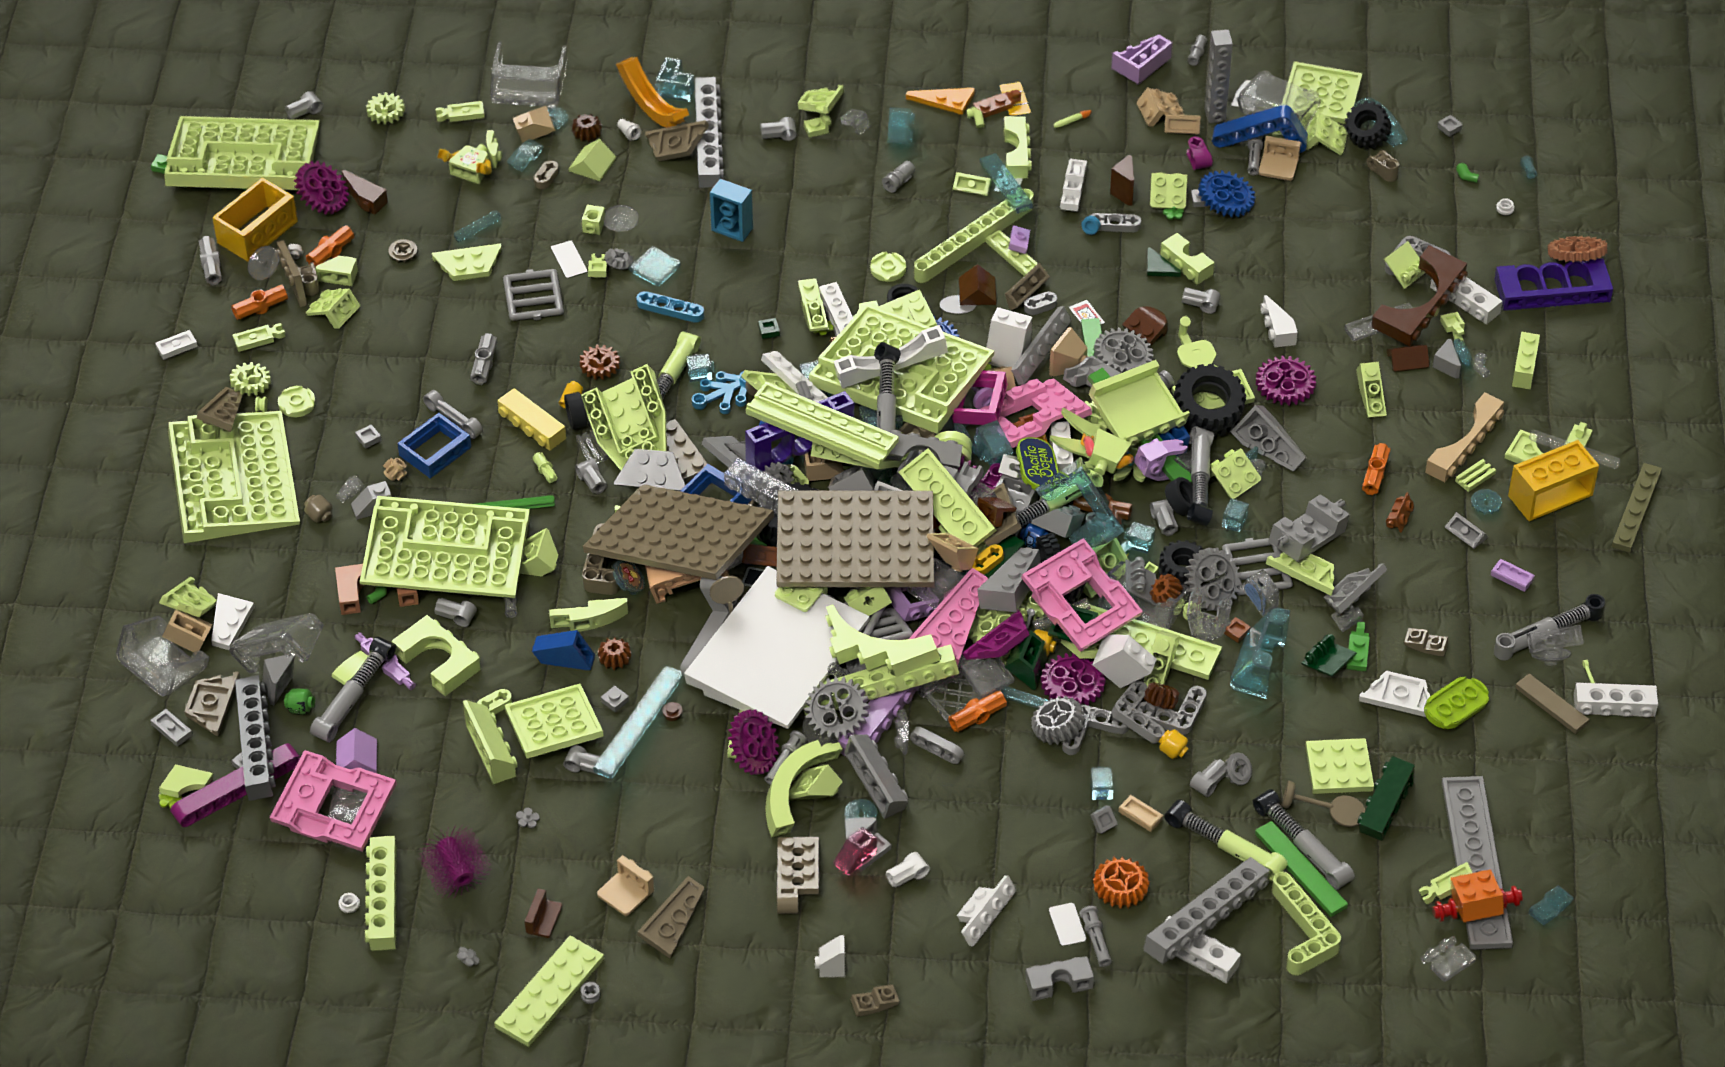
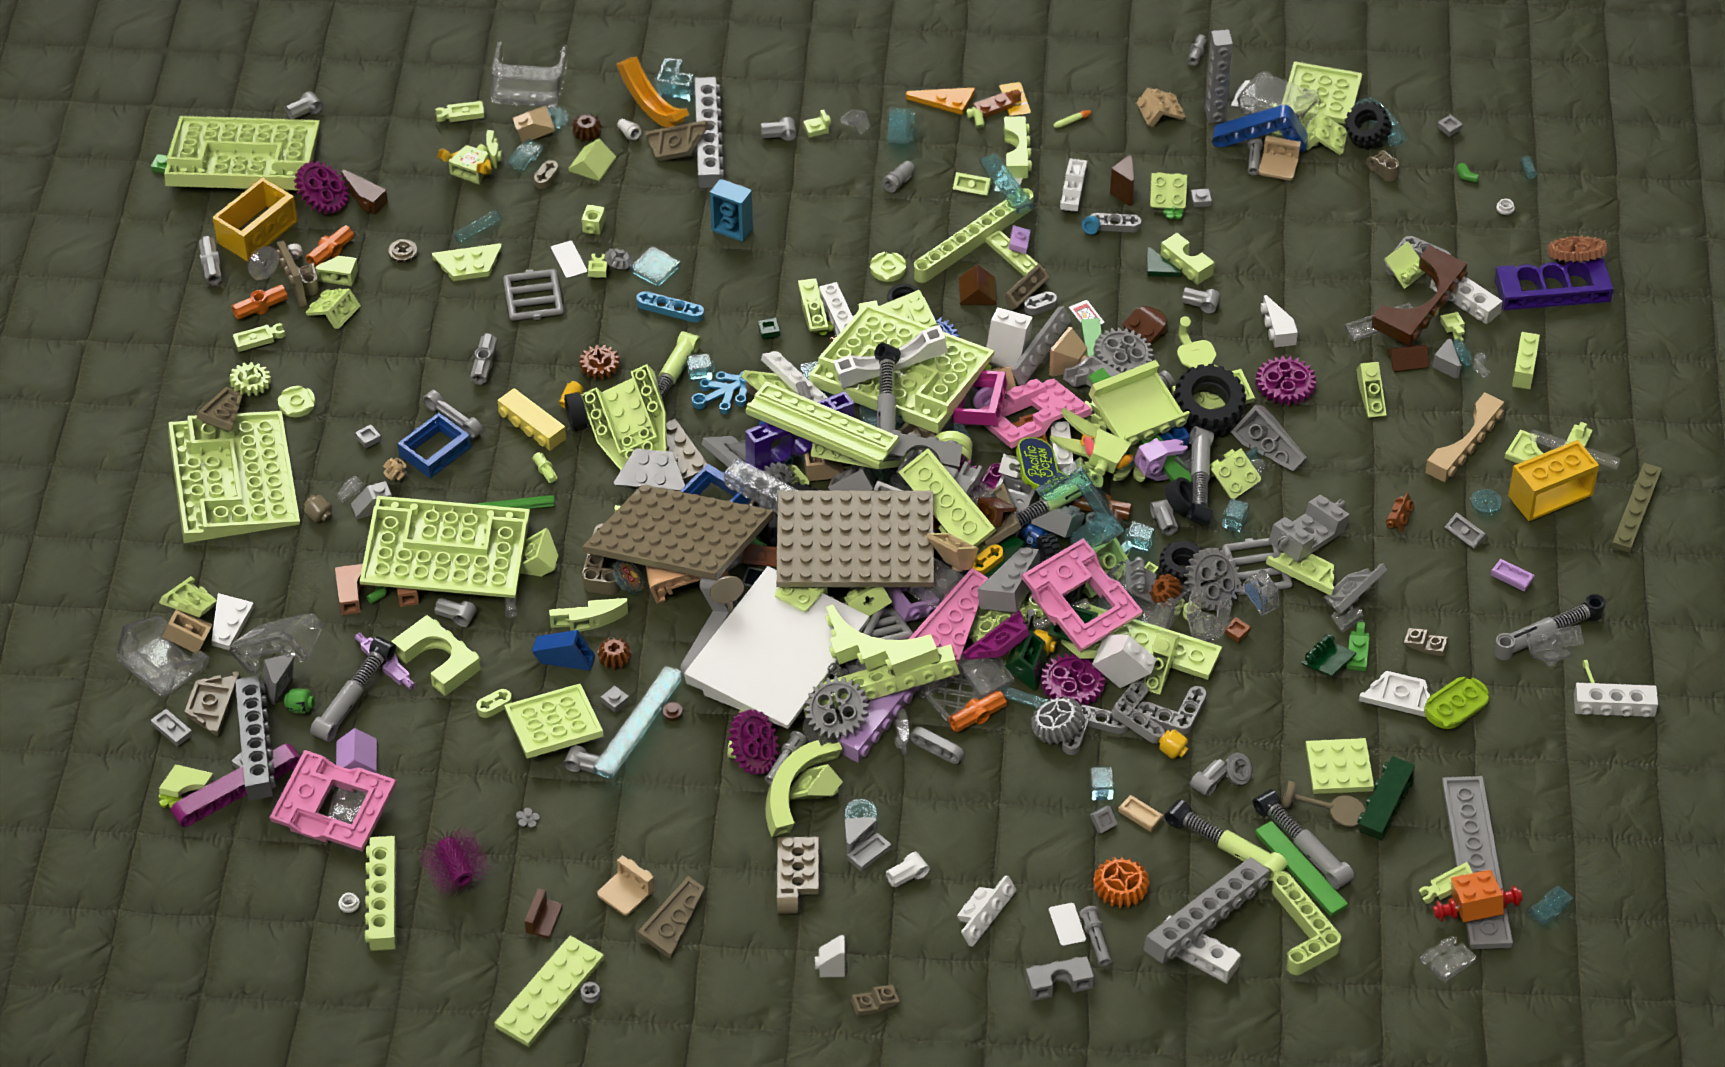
(176, 344): white plate -> none
(261, 404): yellowish green bush -> none
(349, 667): yellowish green slope -> none
(385, 108): yellowish green gear -> none
(467, 956): light grey plant -> none
(489, 742): yellowish green slope -> none
(586, 437): clear tile -> none
(590, 474): light grey piece -> none
(620, 218): clear dish -> none
(820, 100): yellowish green wing -> none
(856, 851): clear pink slope -> none
(875, 775): light grey slope -> none
(952, 305): sticker -> none
(991, 443): clear light blue brick -> none
(1143, 59): lavender wedge -> none
(1161, 695): reddish brown gear -> none
(1182, 124): tan tile -> none
(1198, 154): magenta piece -> none
(1226, 193): blue gear -> none
(1253, 664): clear light blue windscreen -> none
(1376, 469): orange piece -> none
(1473, 473): yellowish green tile -> none
(1552, 703): dark tan tile -> none

